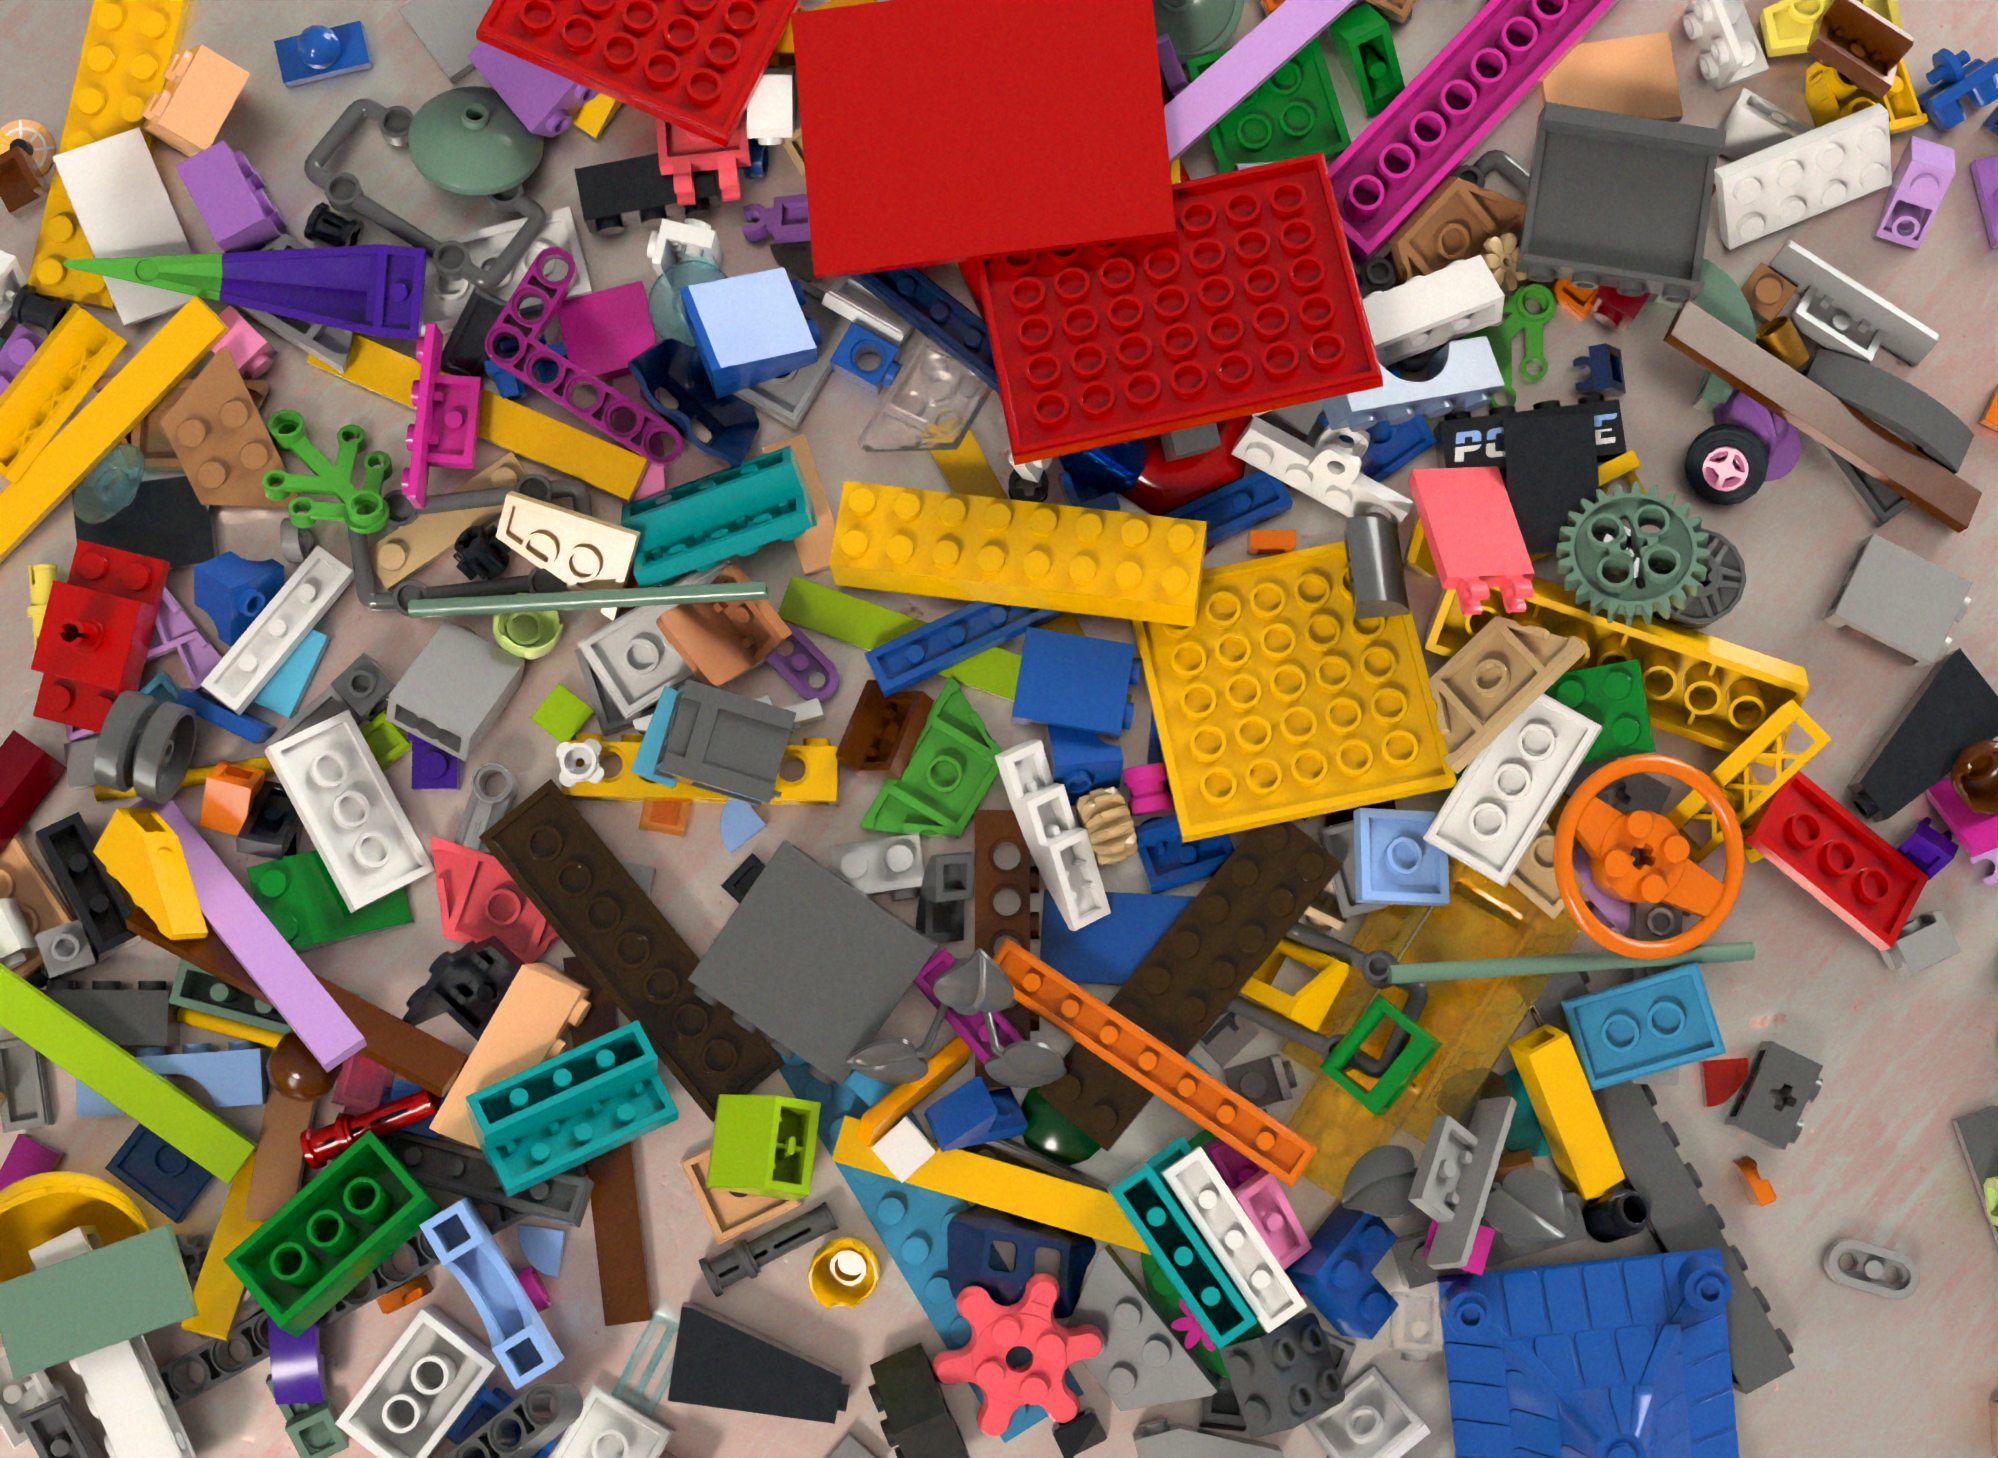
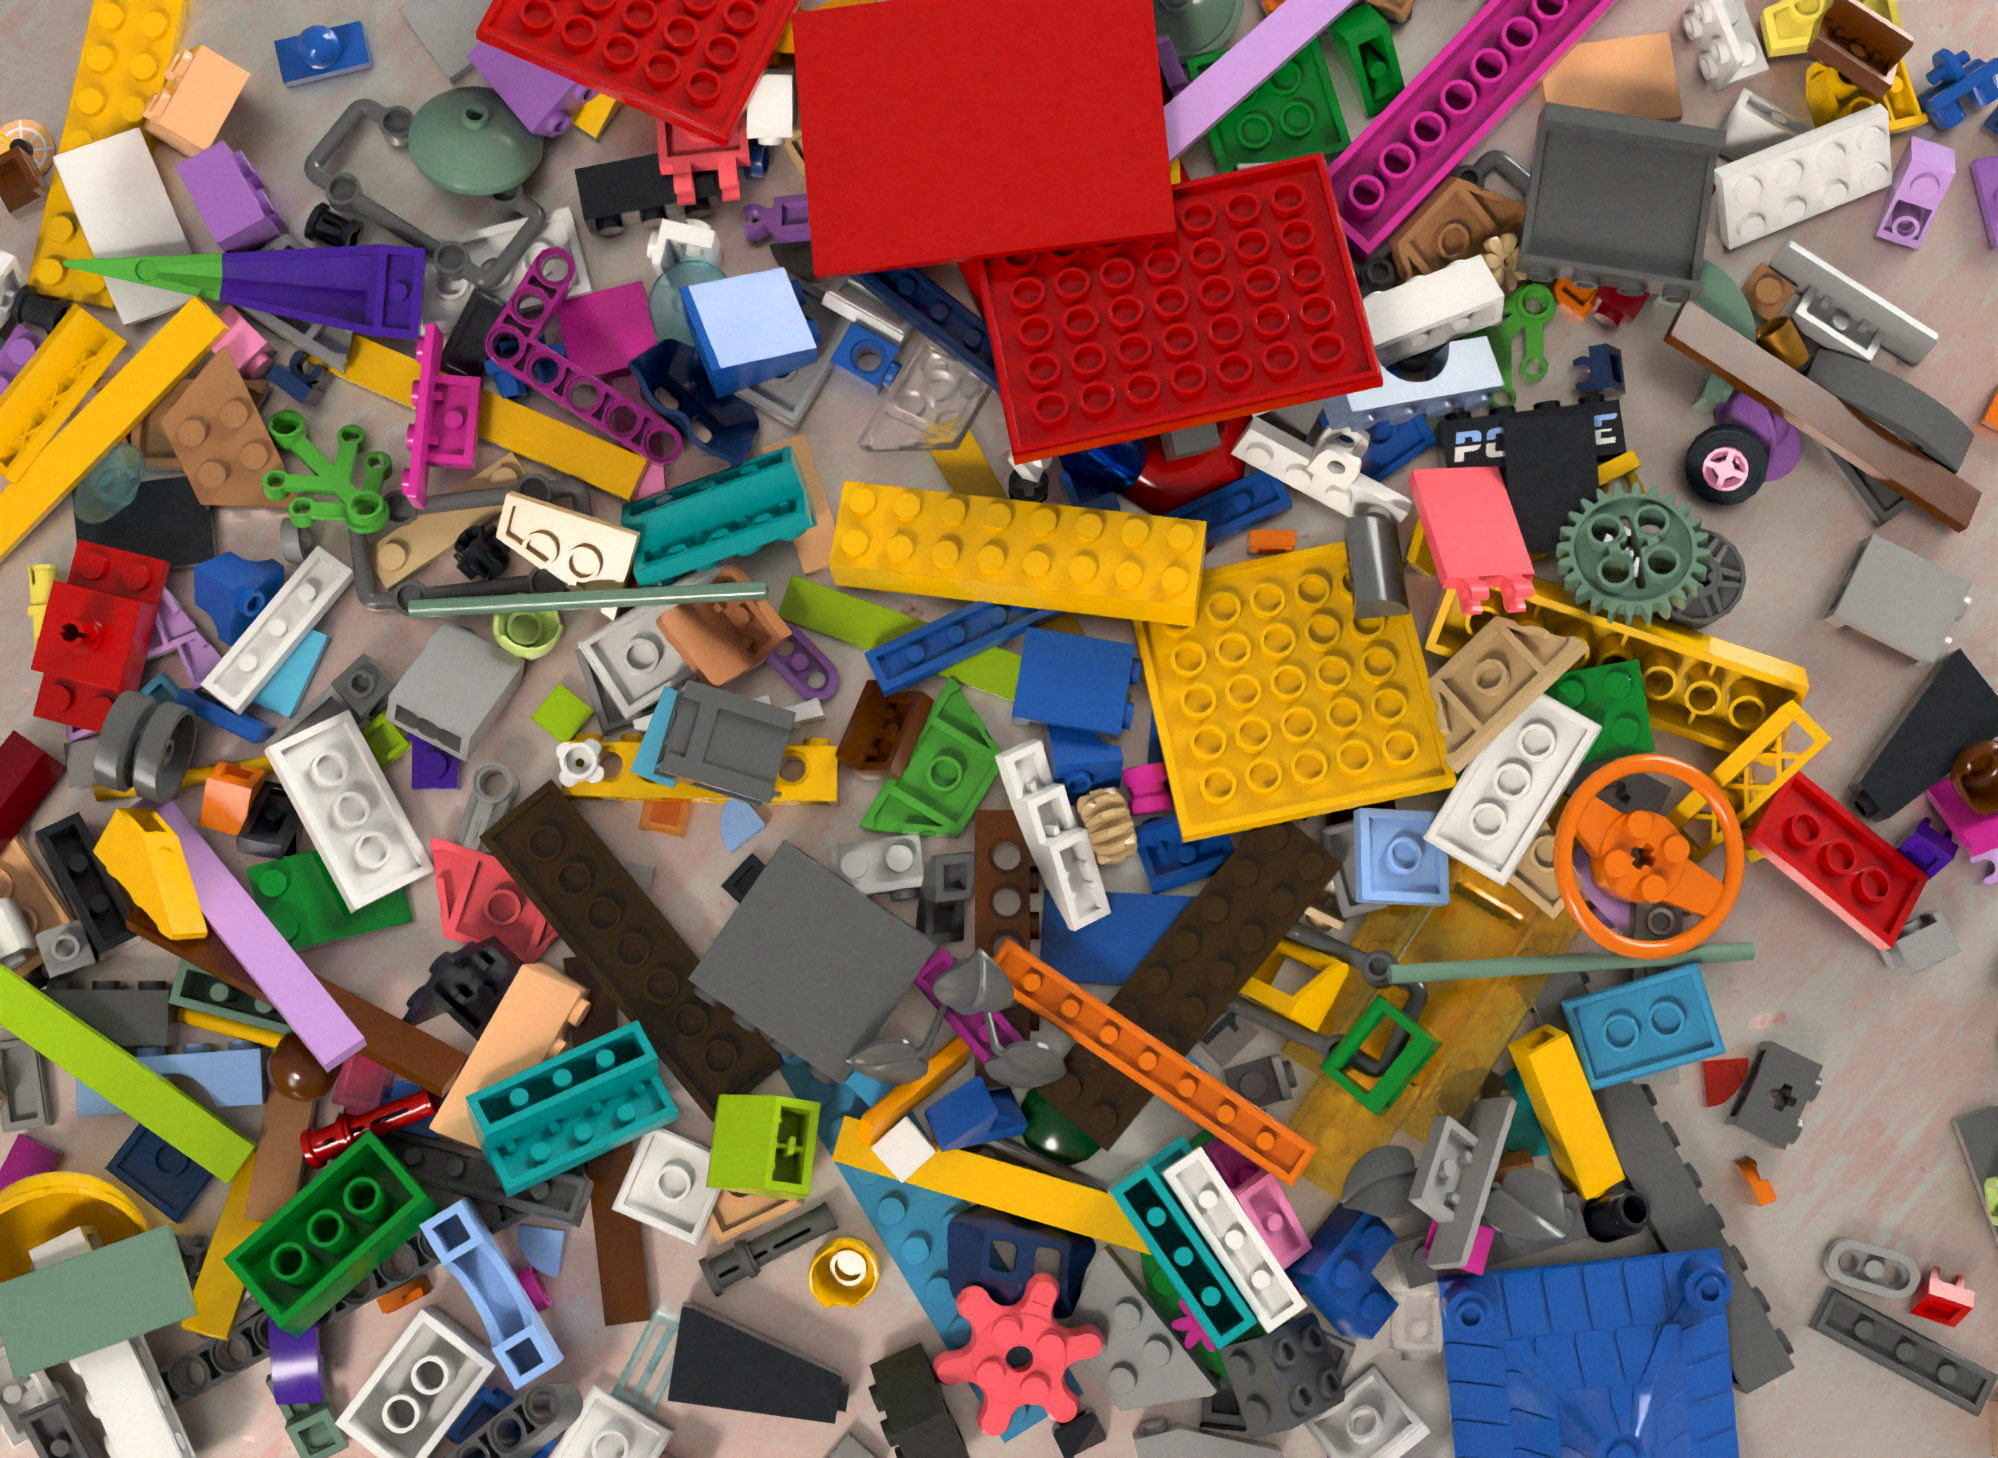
(296, 382): none -> dark blue tile
(669, 1186): none -> white tile
(1903, 1351): none -> dark grey tile
(1941, 1300): none -> red tile

